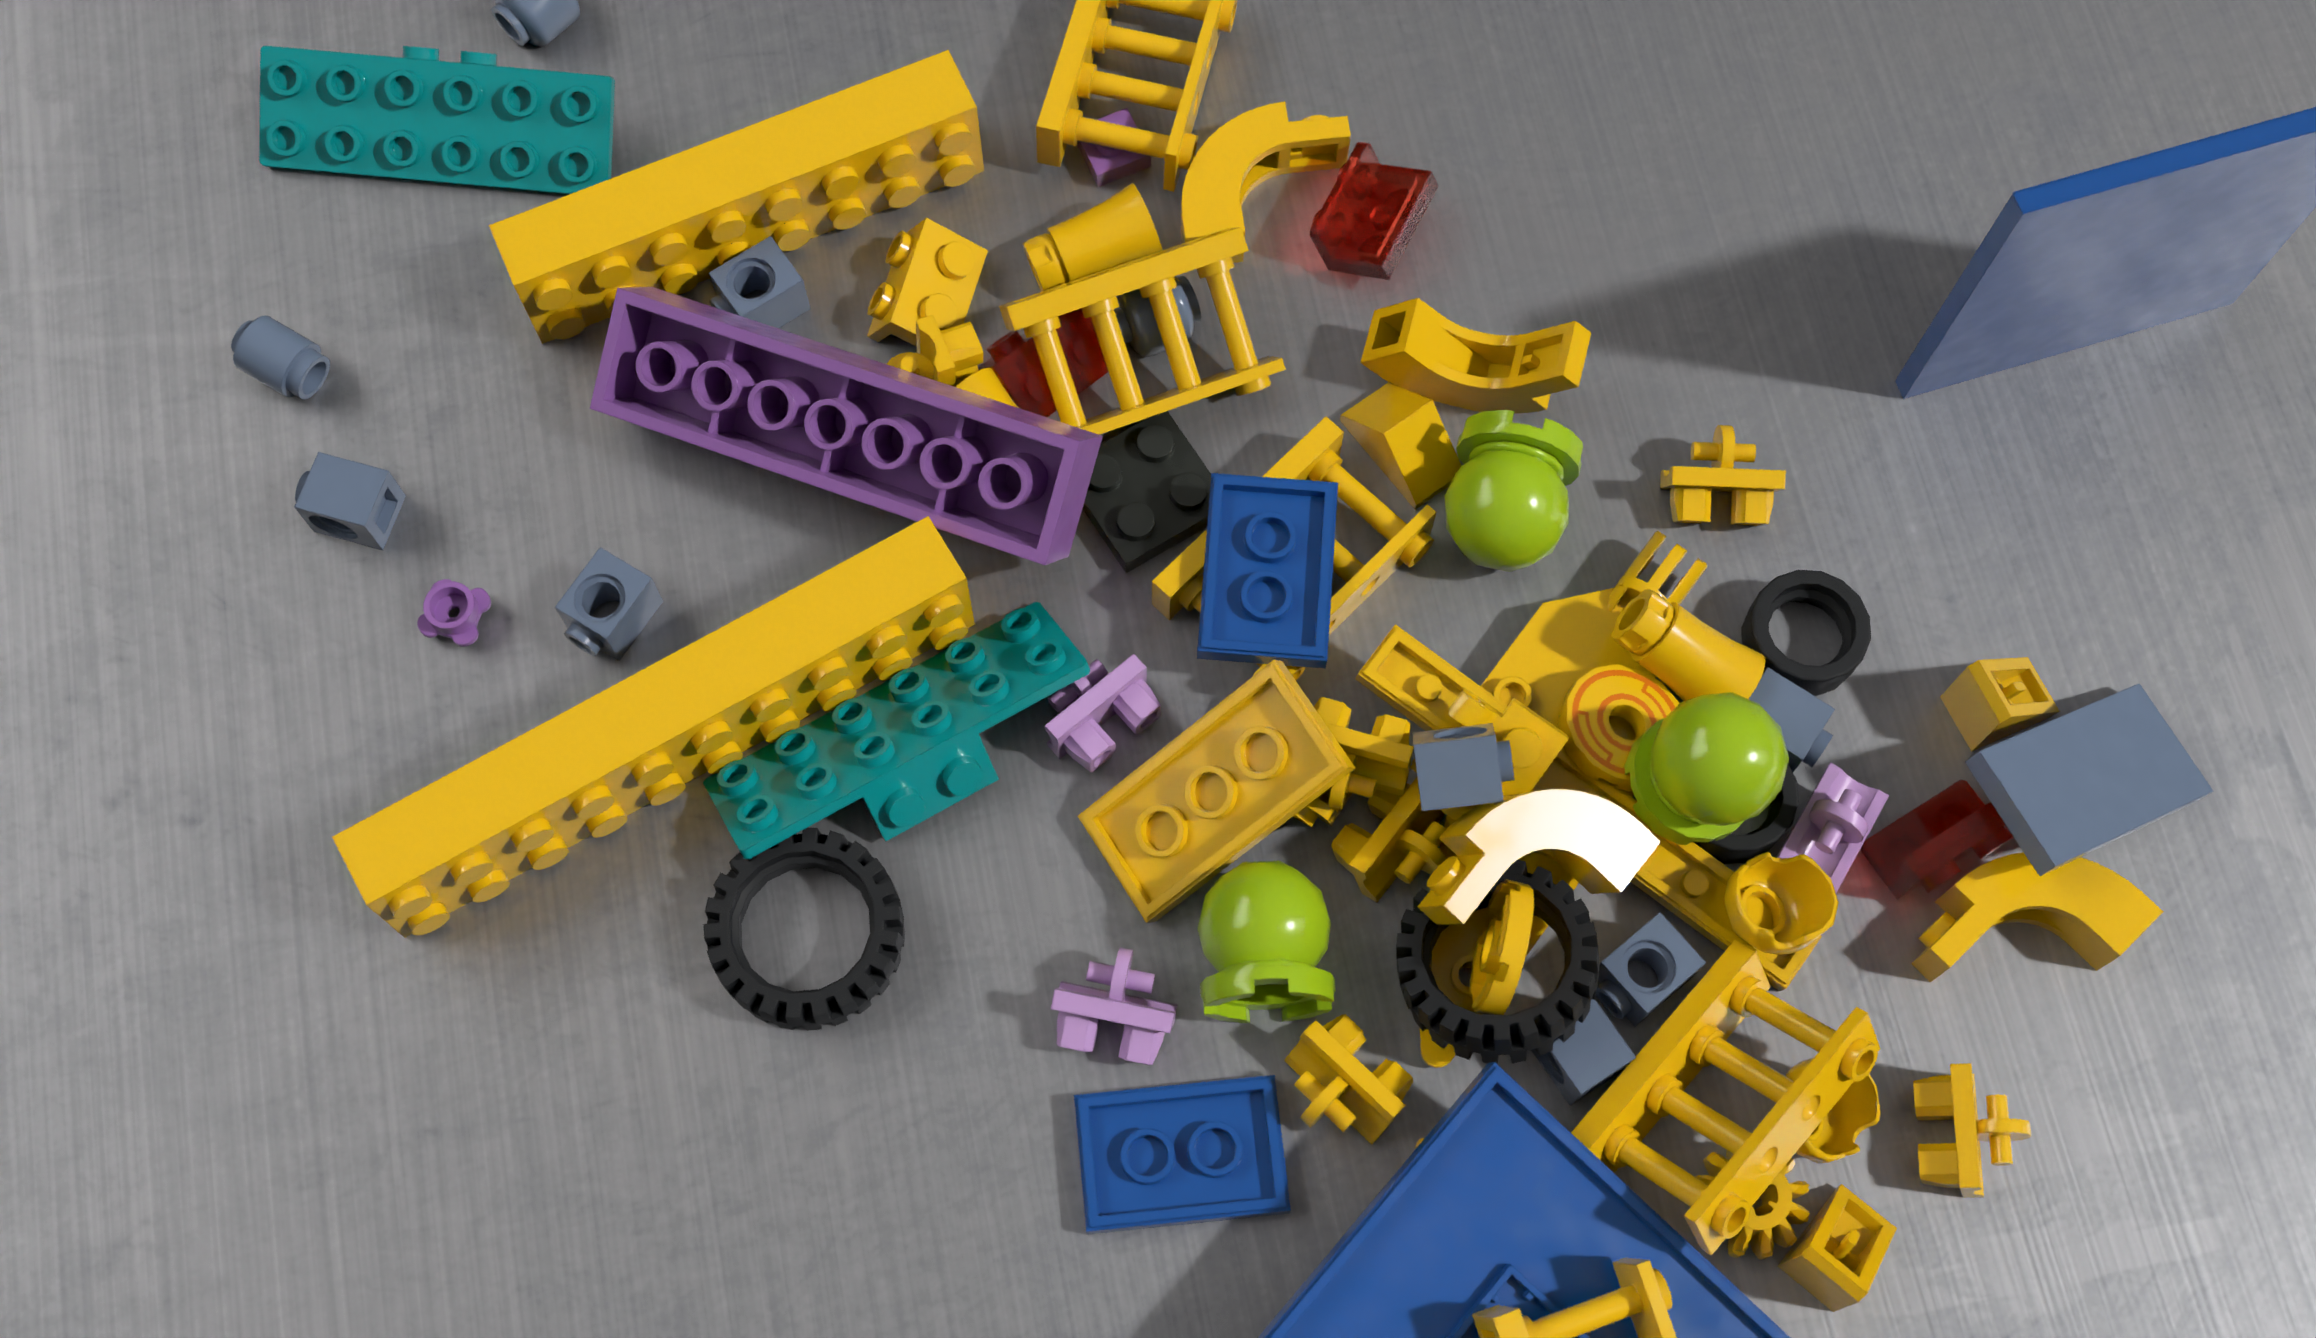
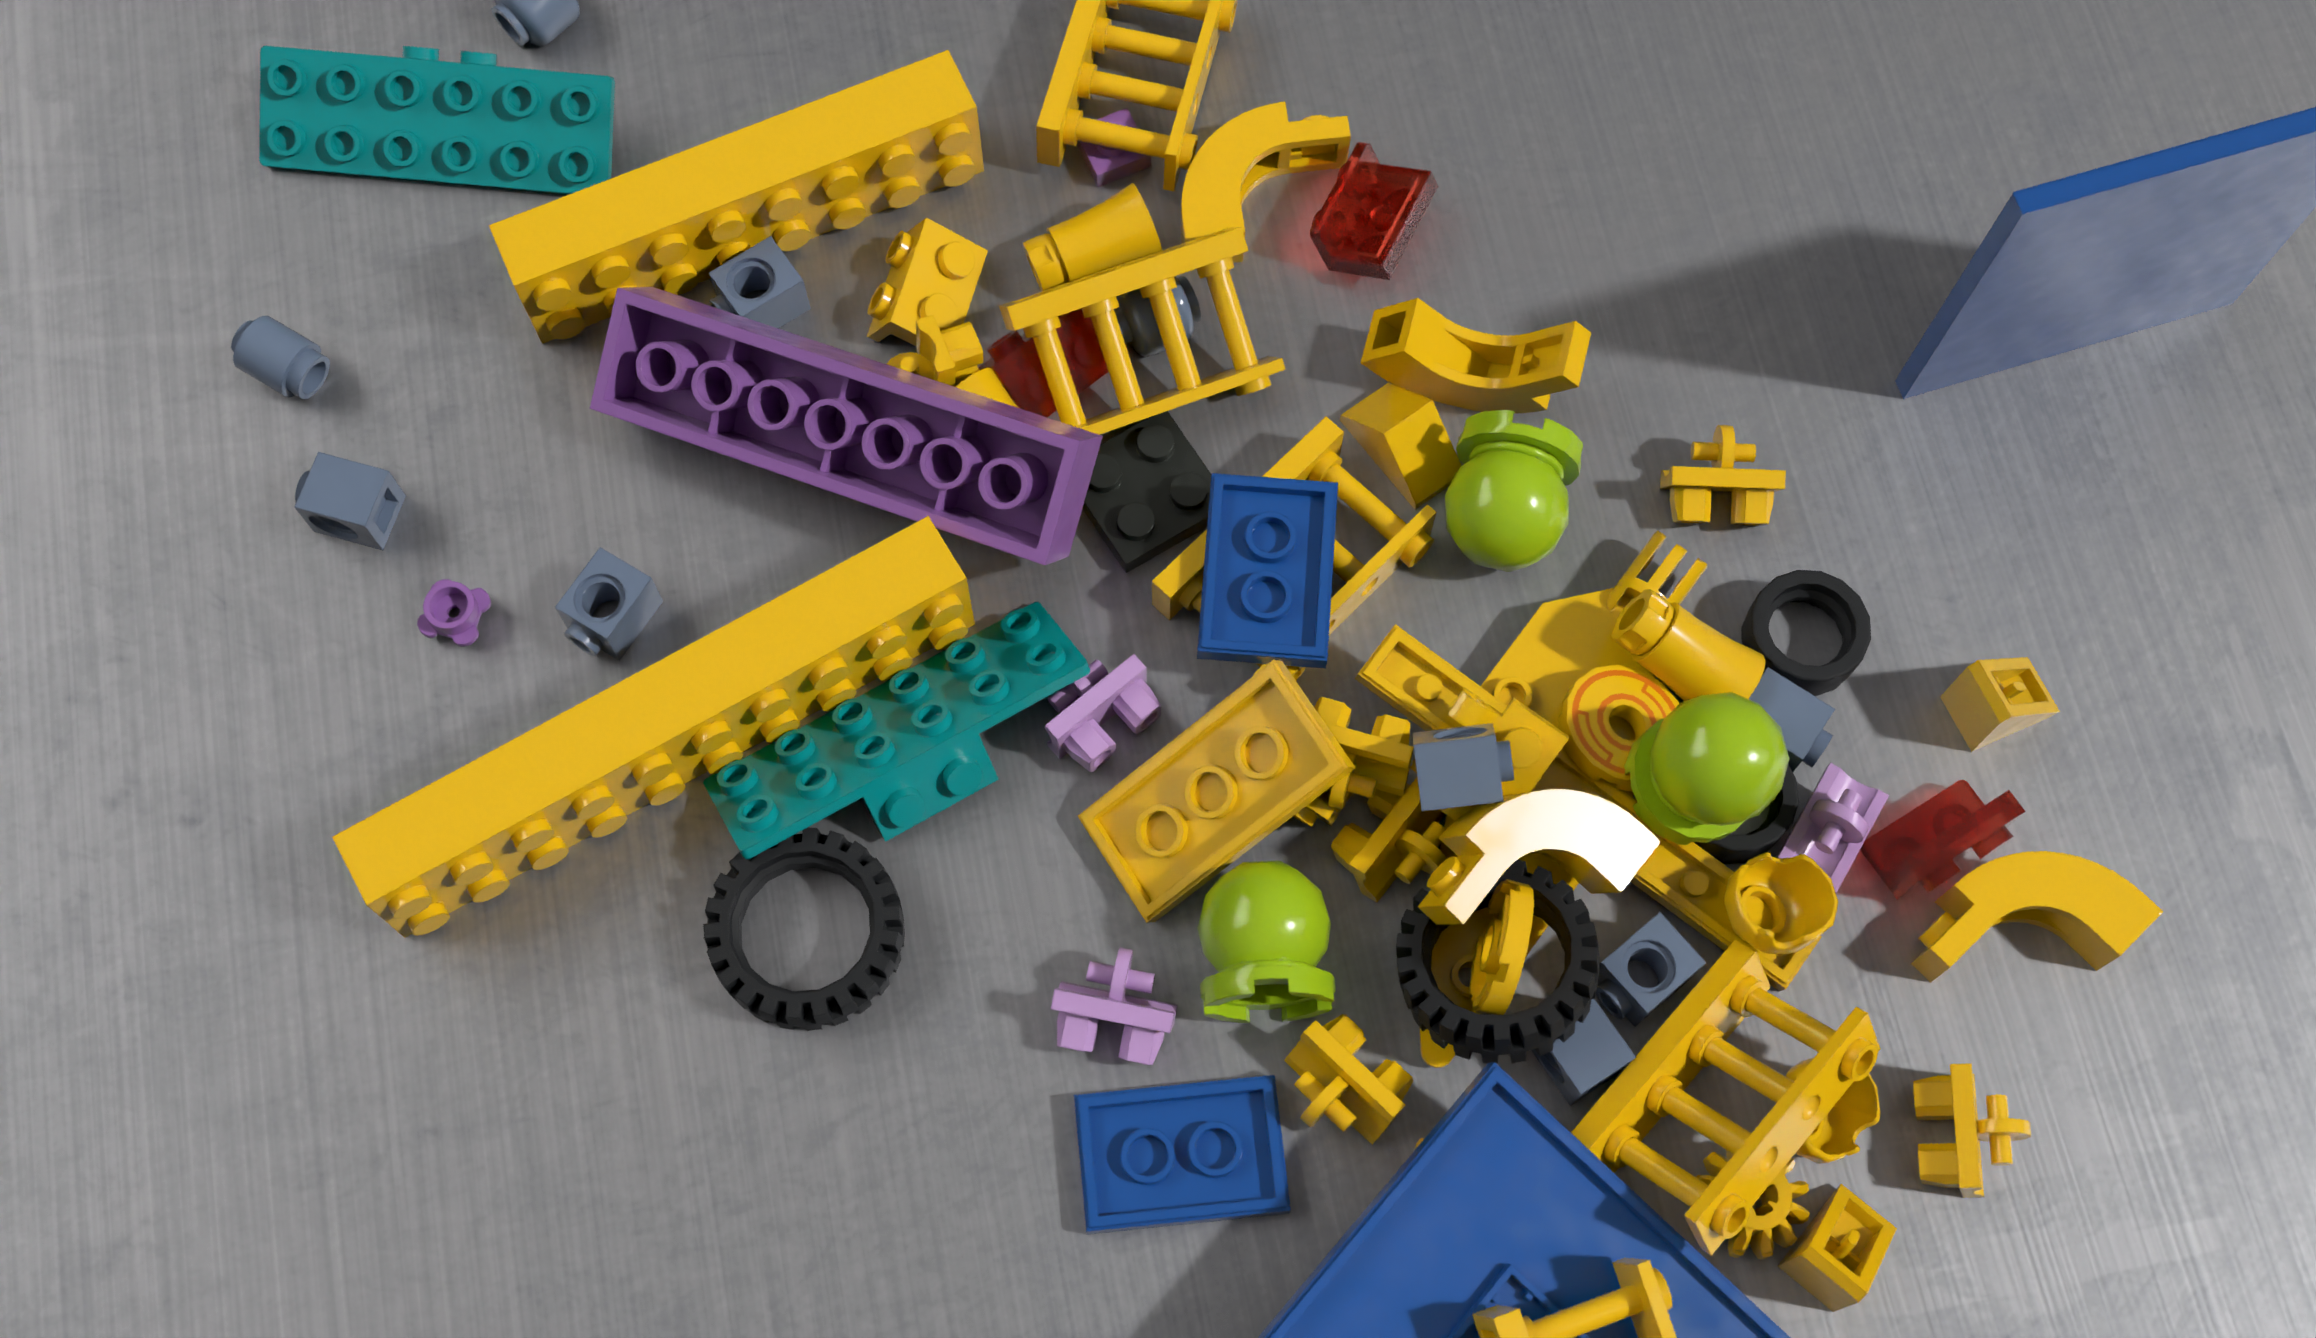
(2088, 778): sand blue tile -> none

